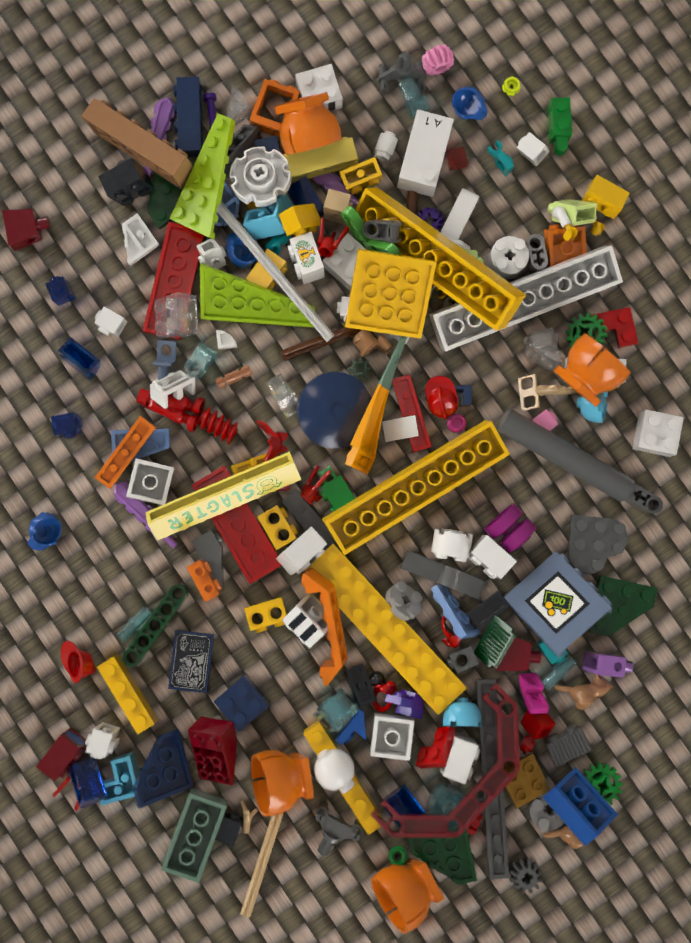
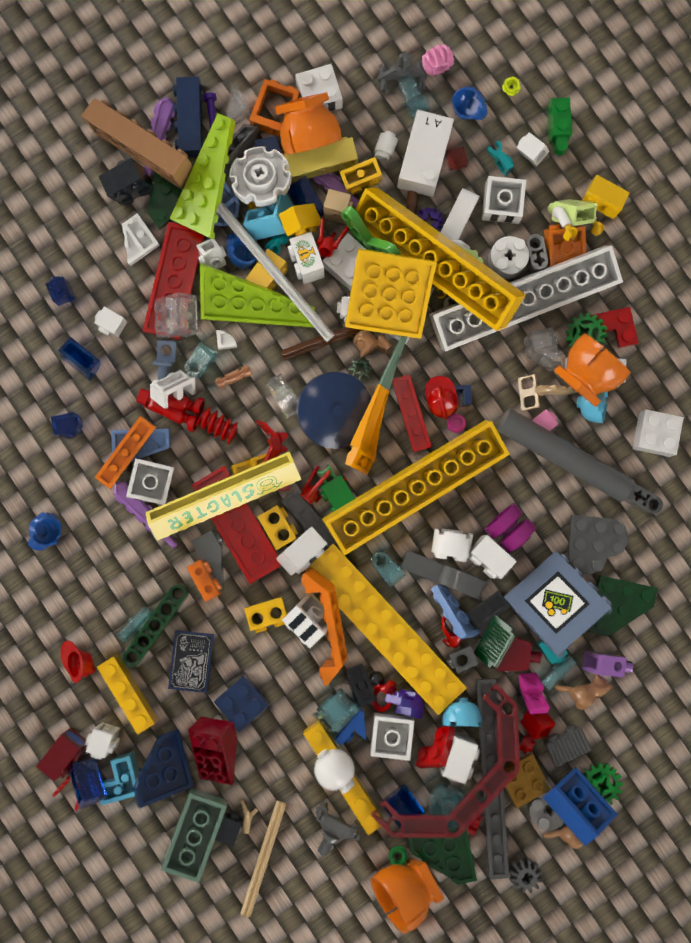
(23, 227): dark red torso -> none
(284, 782): orange plate -> none
(386, 230): dark grey piece -> none
(389, 570): none -> clear light blue piece
(397, 595): light grey plate -> none
(400, 428): white sticker -> none
(503, 199): none -> white brick

